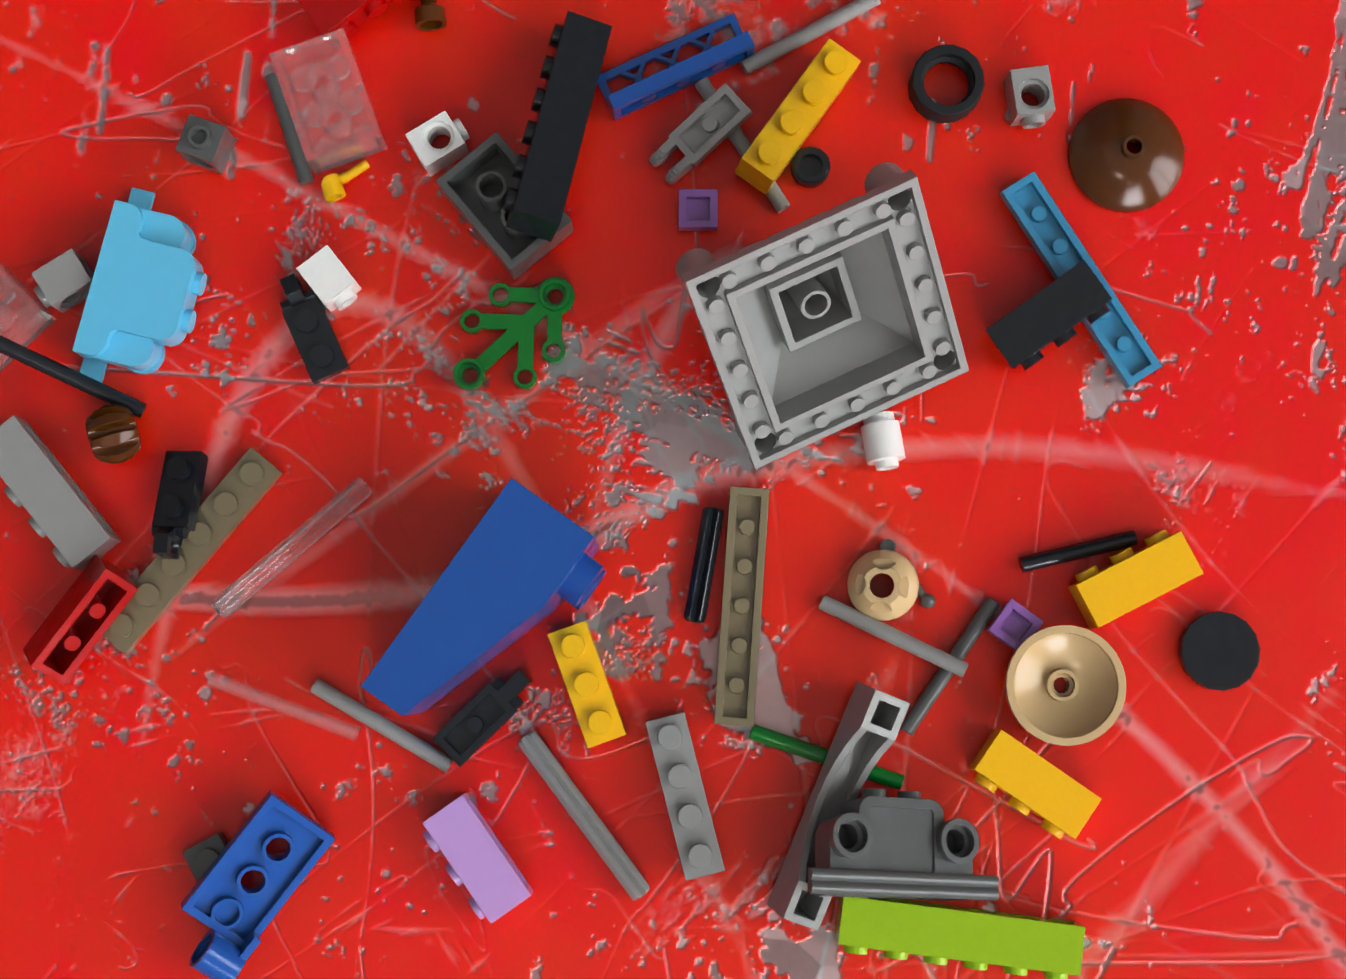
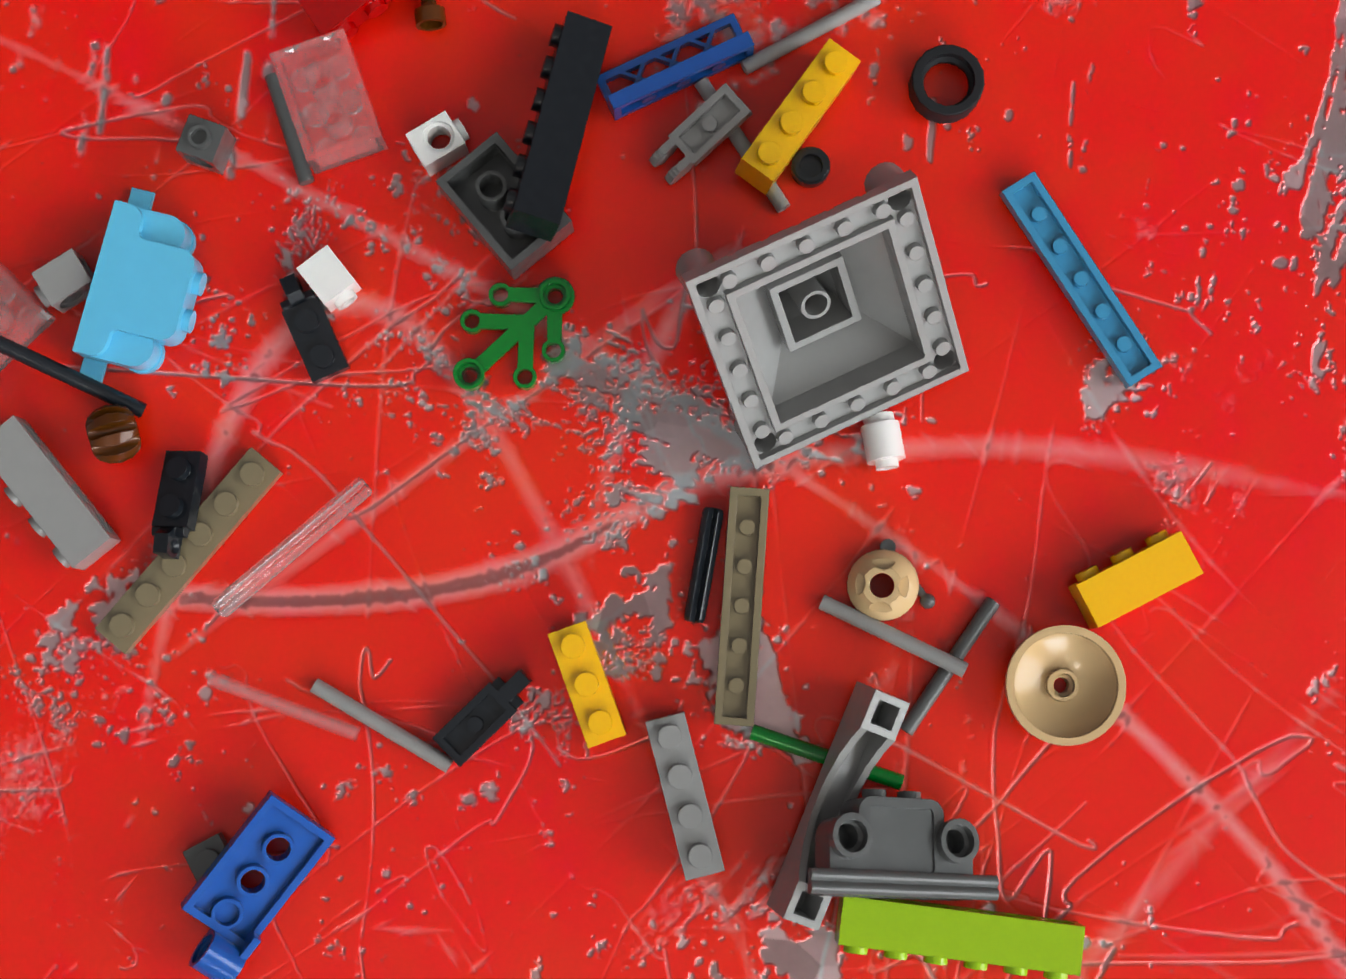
(80, 619): red brick -> none
(333, 184): yellow hand -> none
(476, 859): lavender brick -> none
(487, 598): blue slope -> none
(584, 815): light grey axle -> none
(698, 209): medium lavender plate -> none
(1014, 624): medium lavender plate -> none
(1033, 785): yellow brick -> none
(1034, 81): light grey brick -> none
(1050, 316): black brick -> none
(1078, 551): black bar -> none
(1110, 172): reddish brown dish -> none
(1219, 651): black tile -> none

